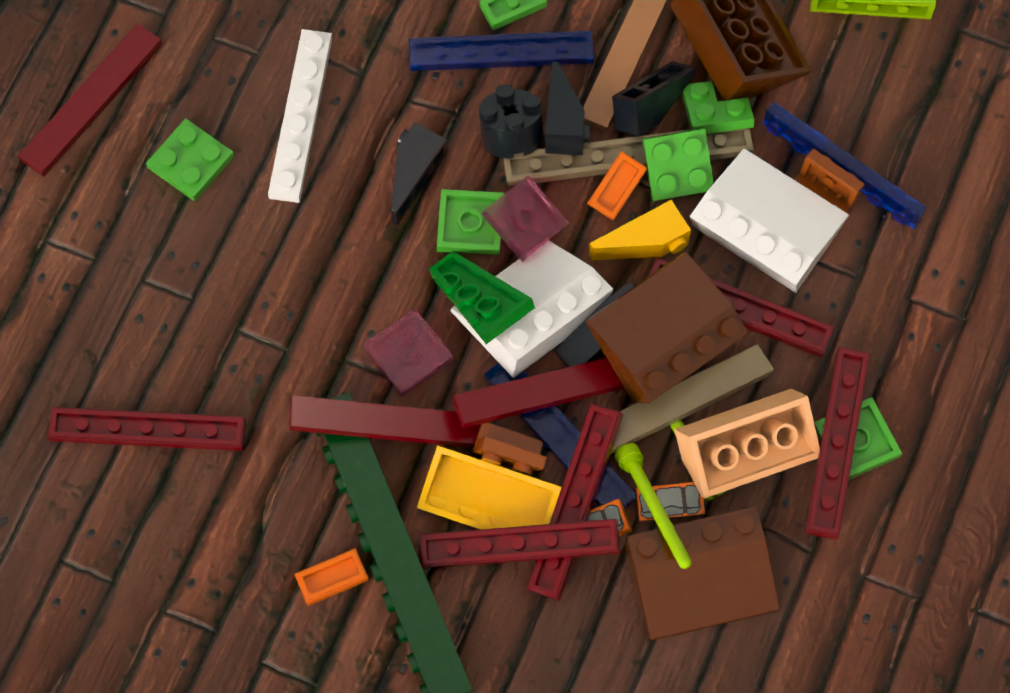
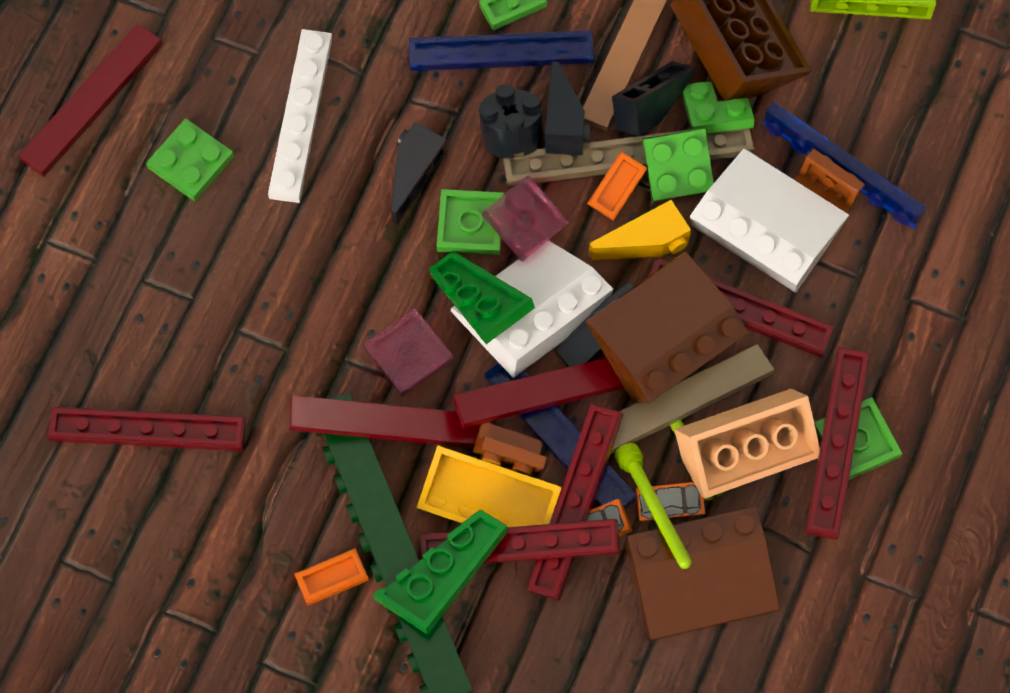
(437, 579): none -> green wing

